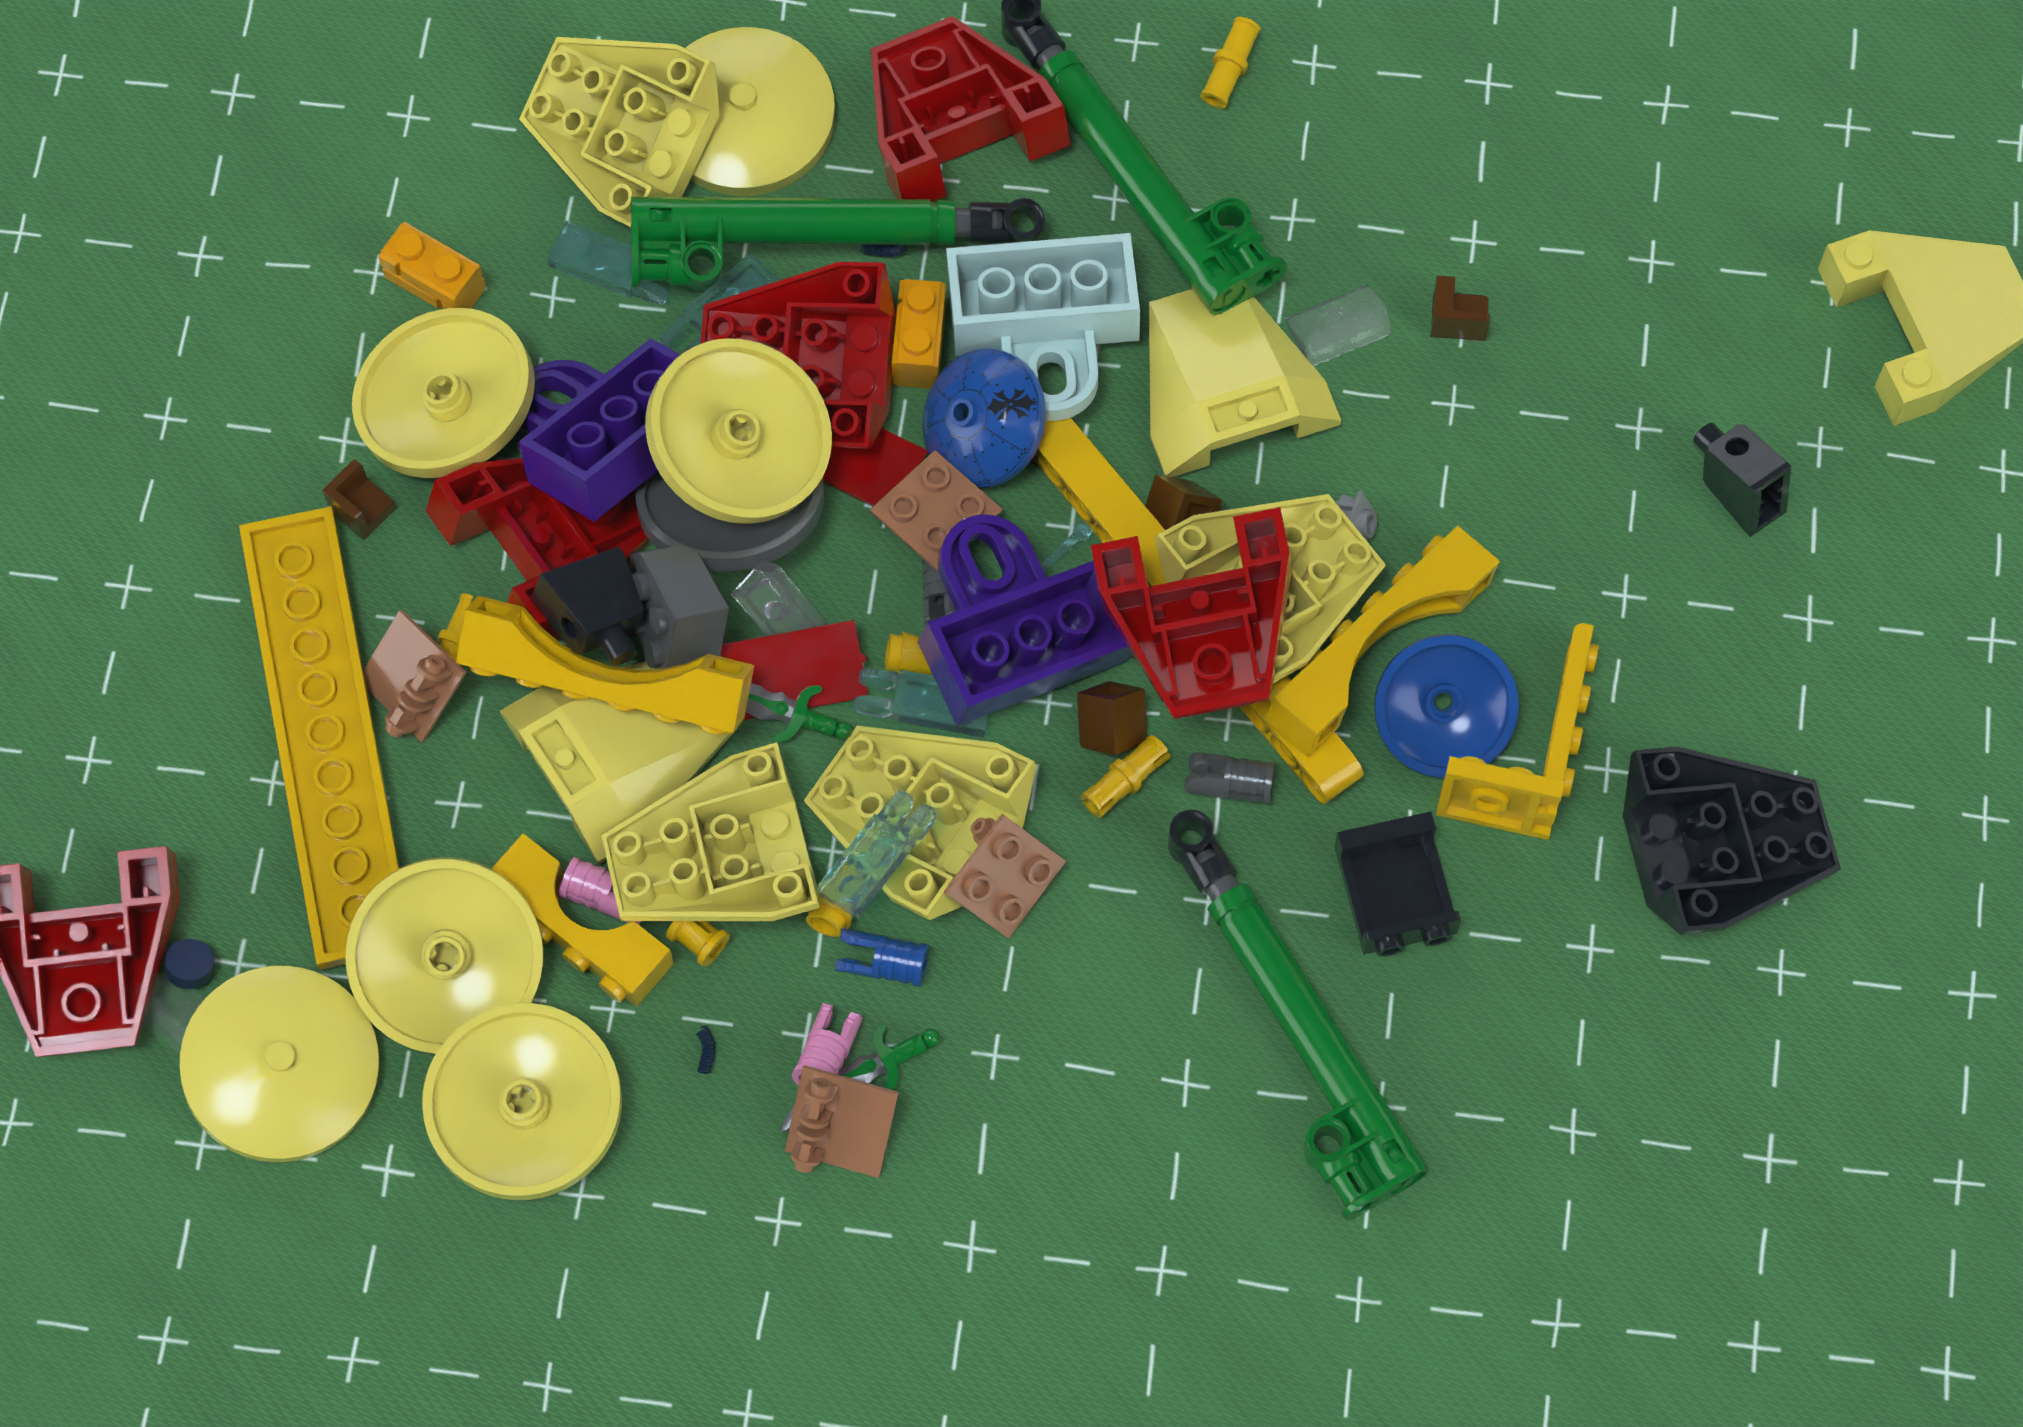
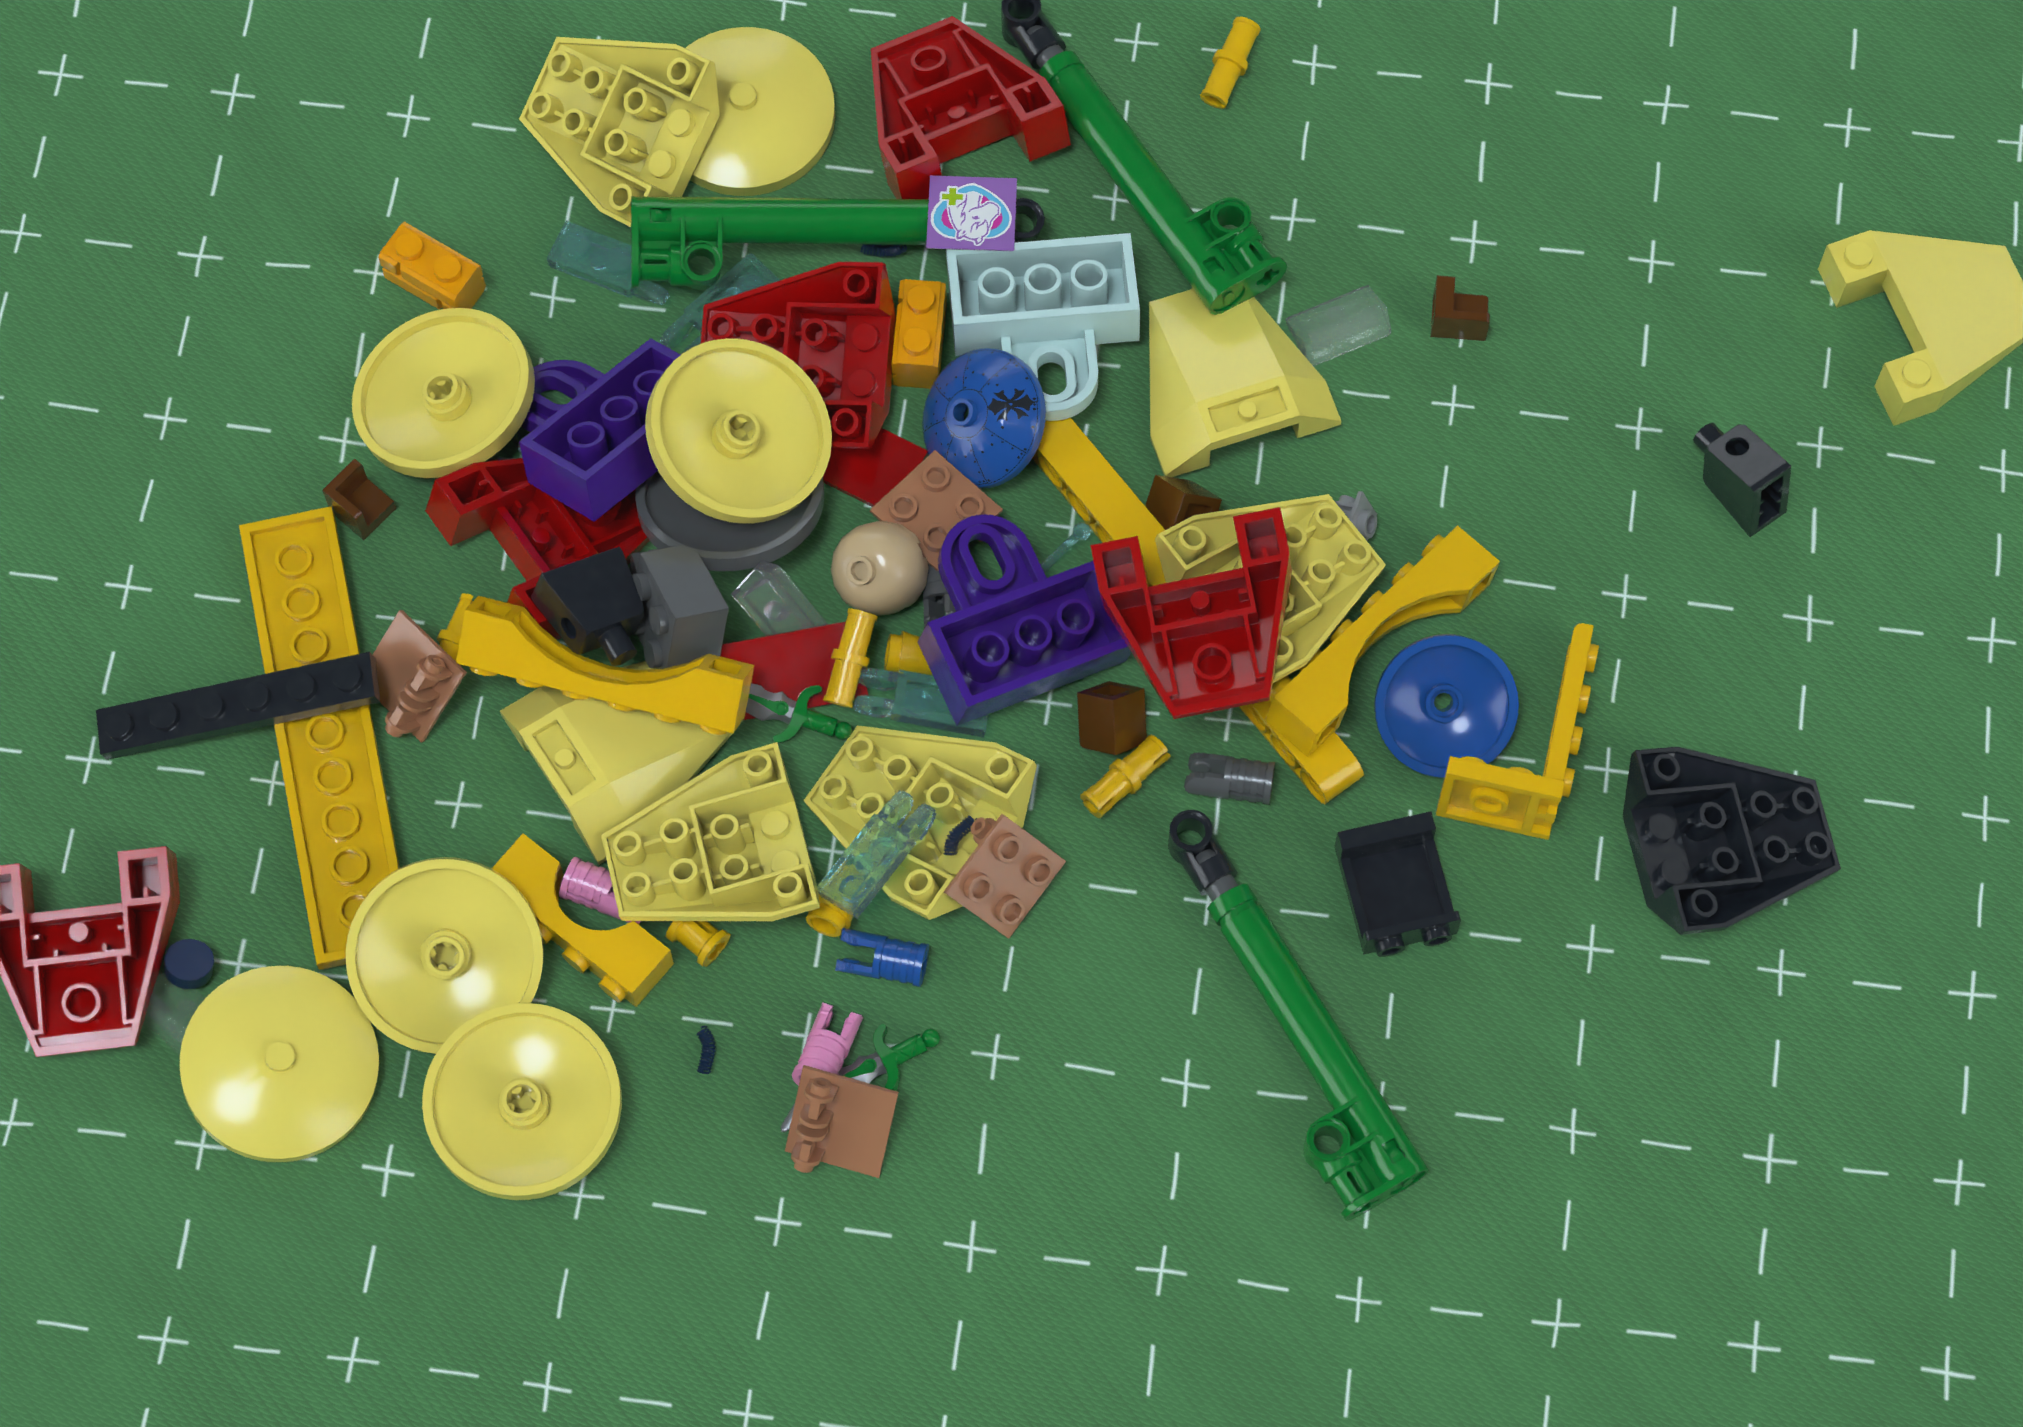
(238, 705): none -> black plate
(850, 658): none -> yellow pin
(879, 568): none -> tan cylinder
(952, 843): none -> dark blue leg
(971, 213): none -> sticker

